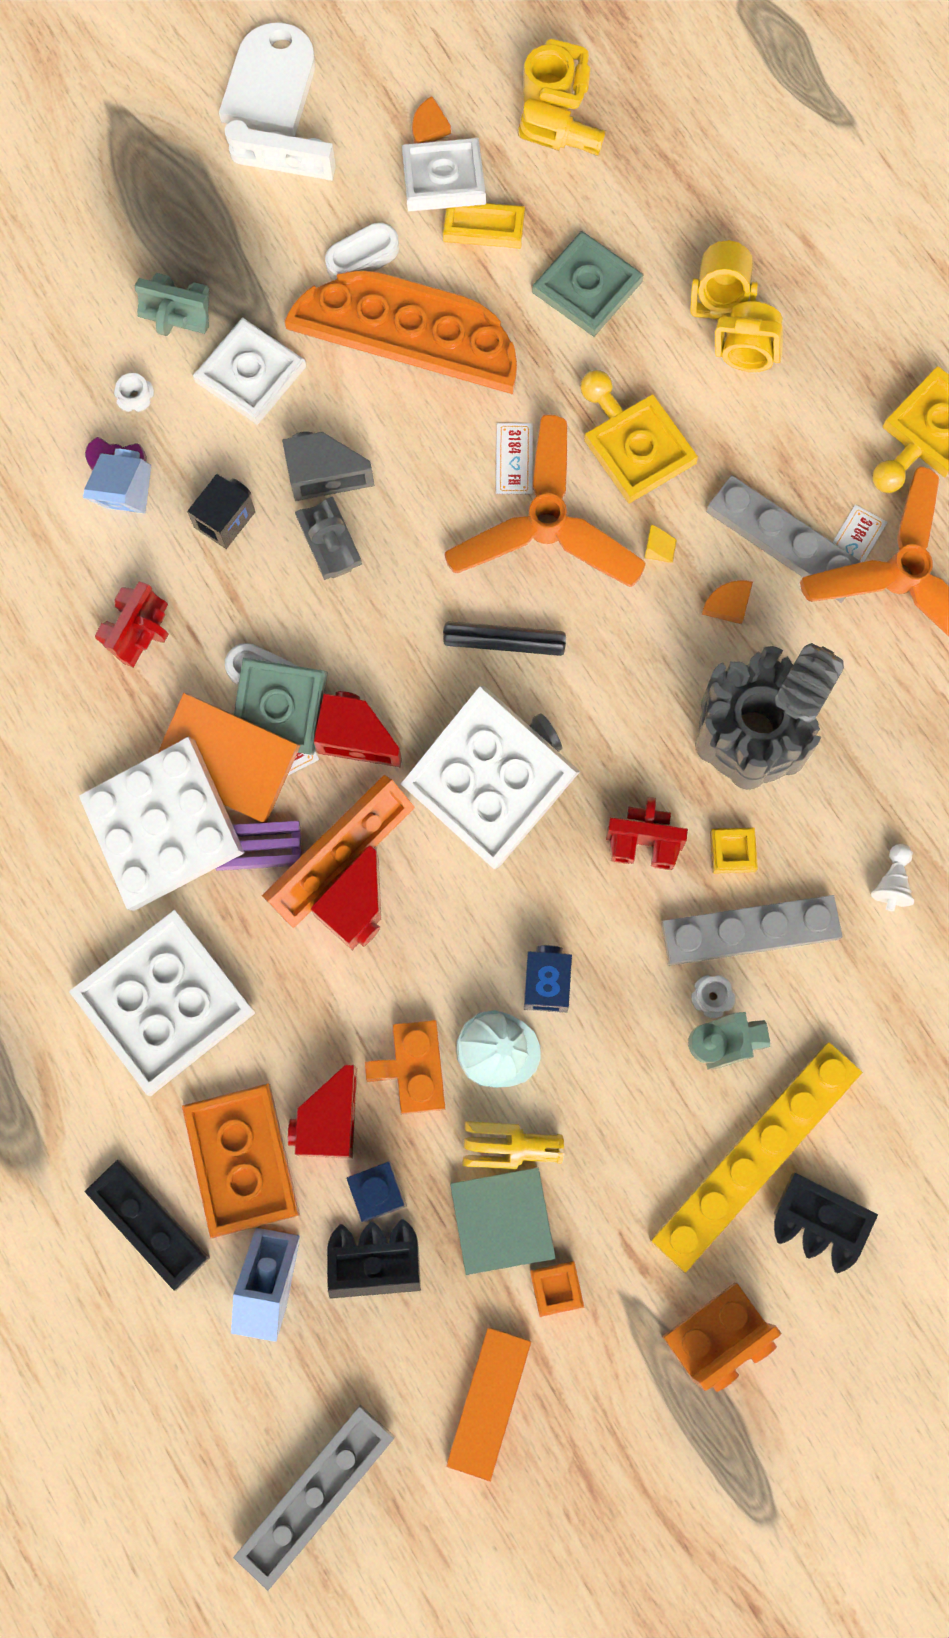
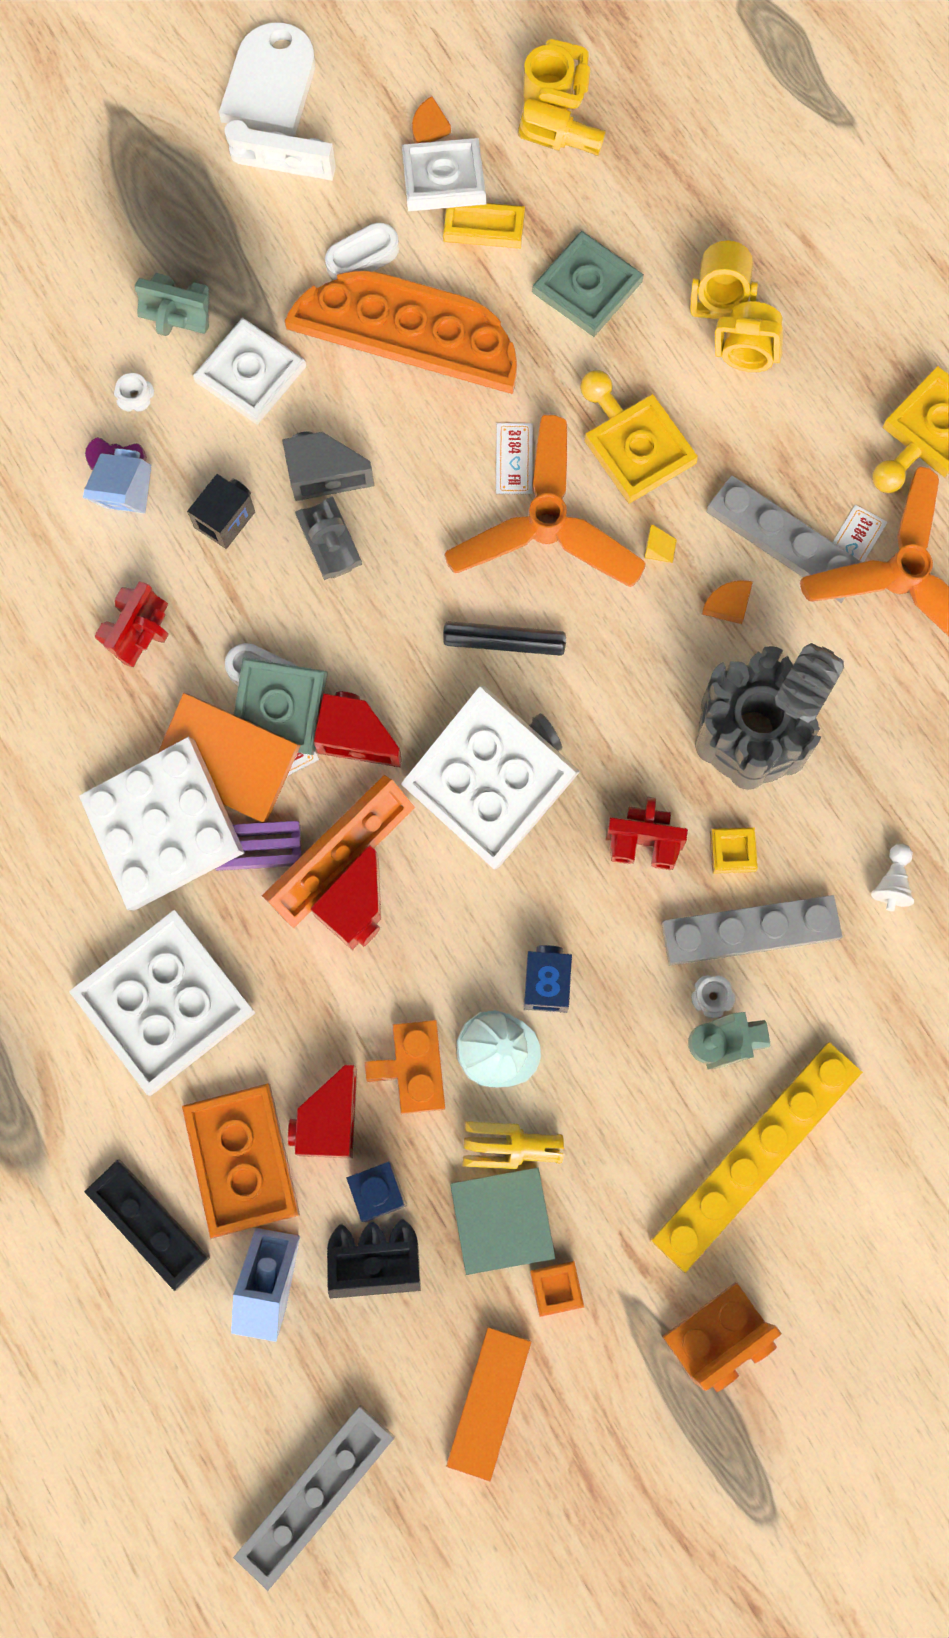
(825, 1220): black plate -> none

